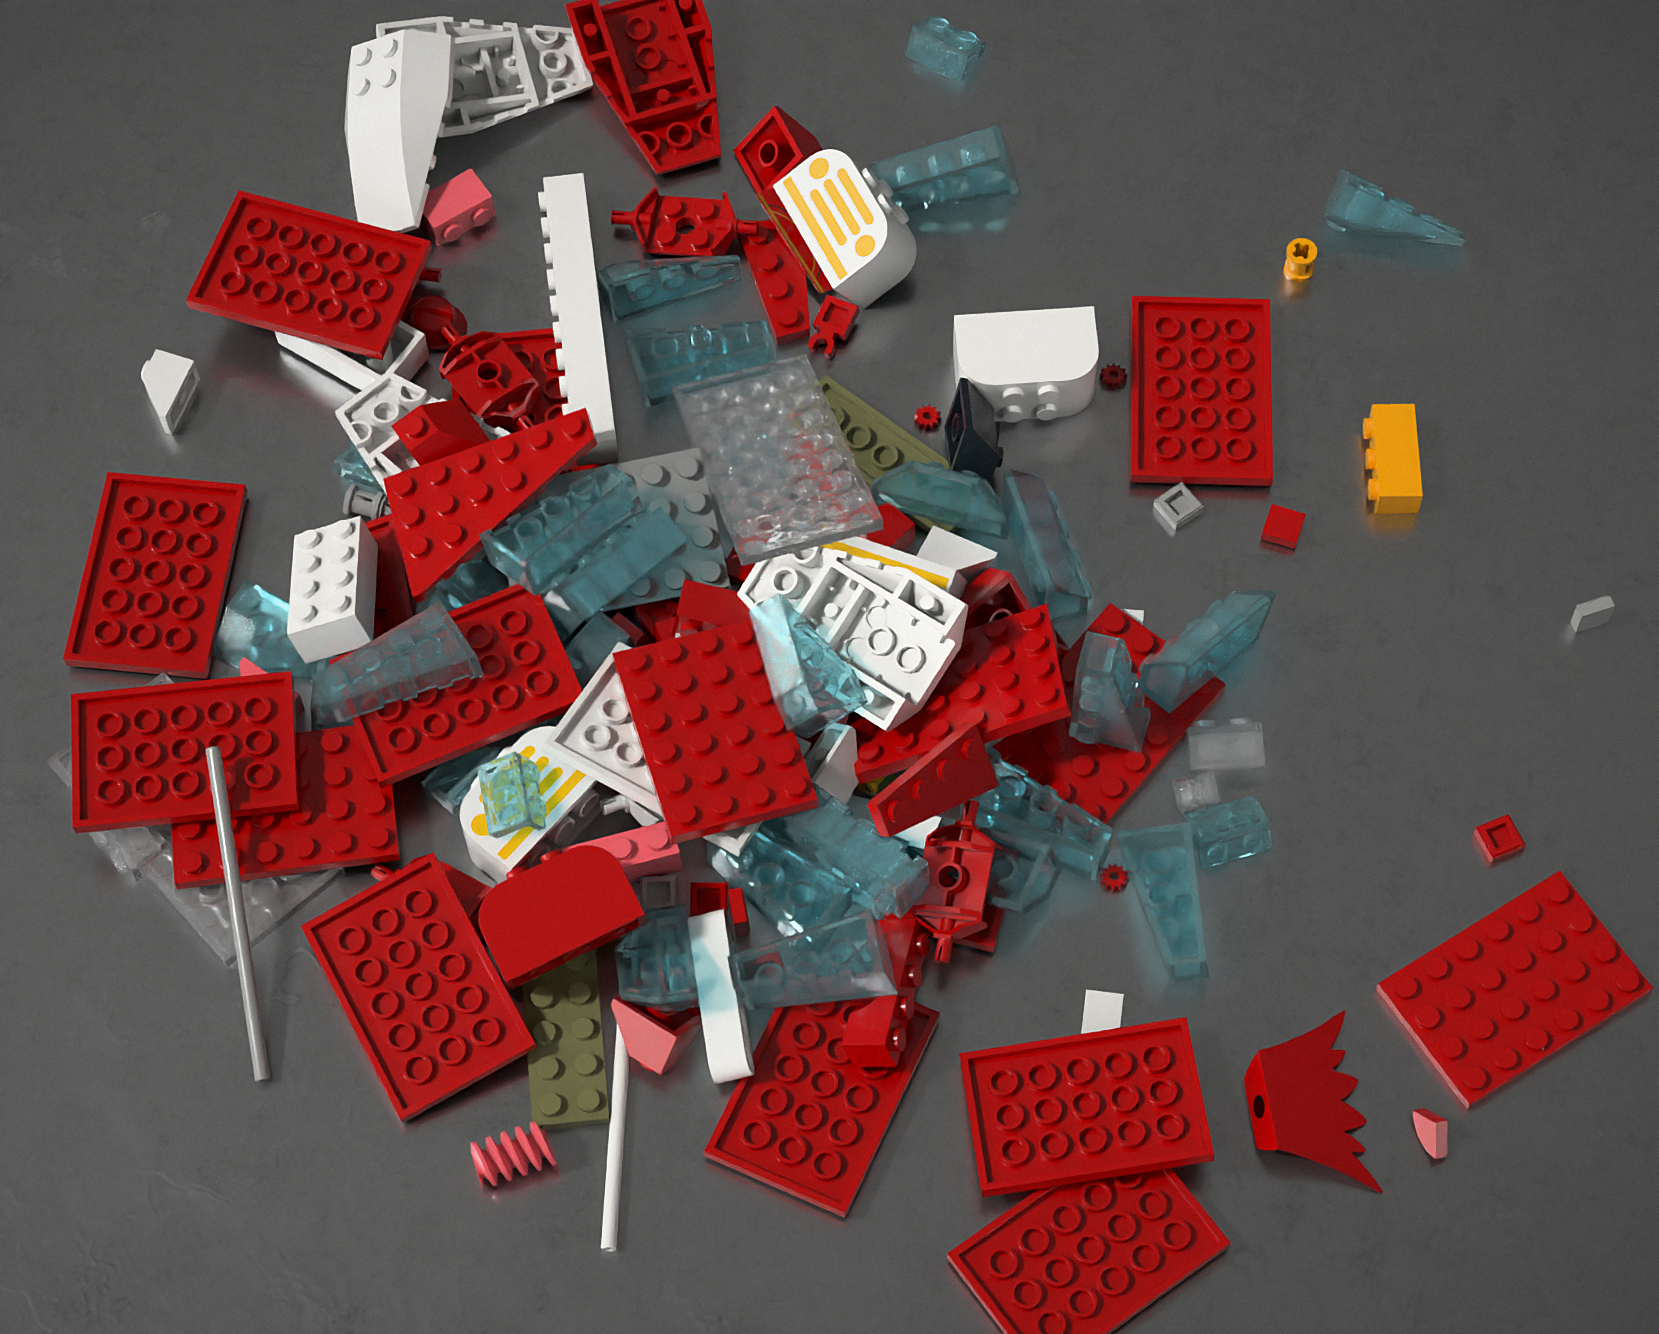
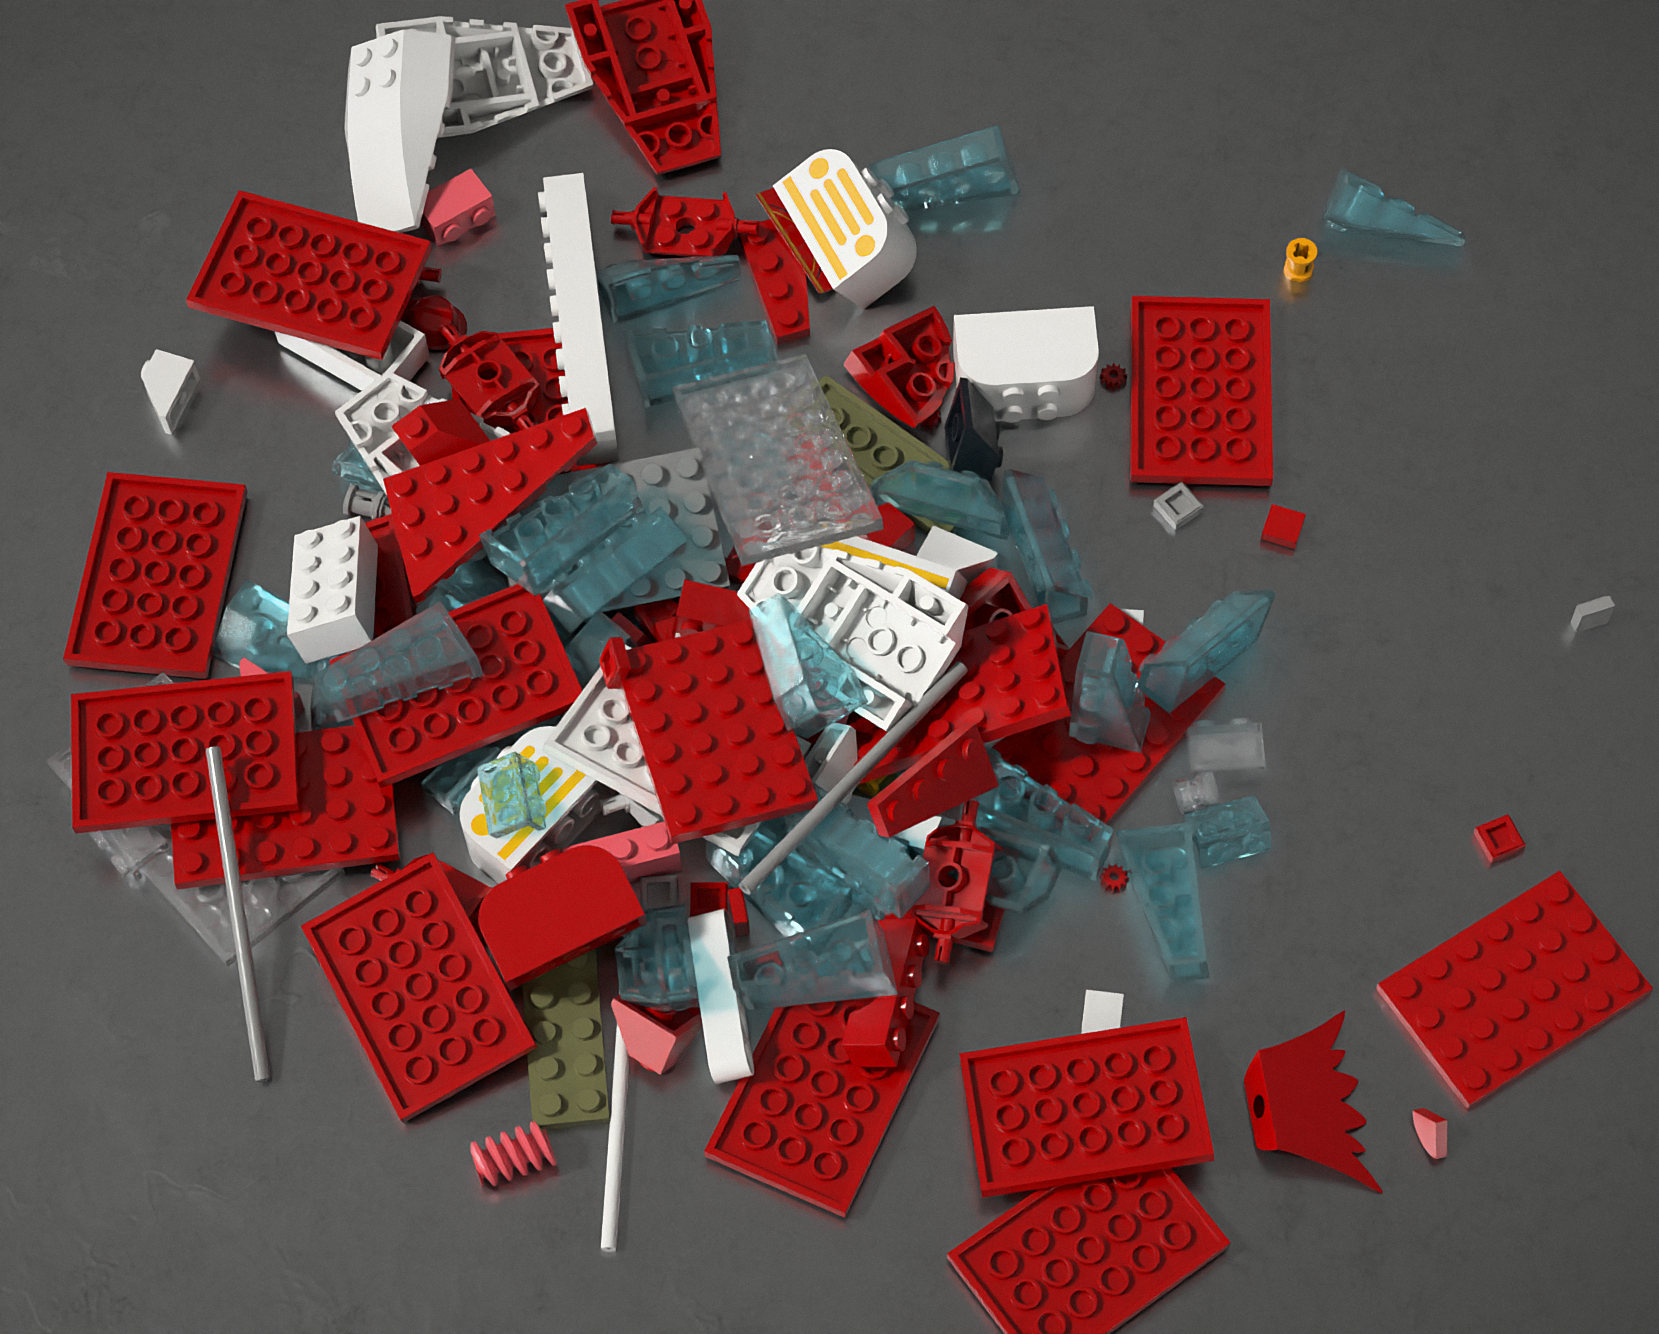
(614, 662): none -> red tile
(774, 149): red slope -> none
(833, 321): red plate -> none
(852, 778): none -> light grey piece
(906, 367): none -> red brick
(943, 47): clear light blue bracket -> none
(1393, 458): light orange brick -> none

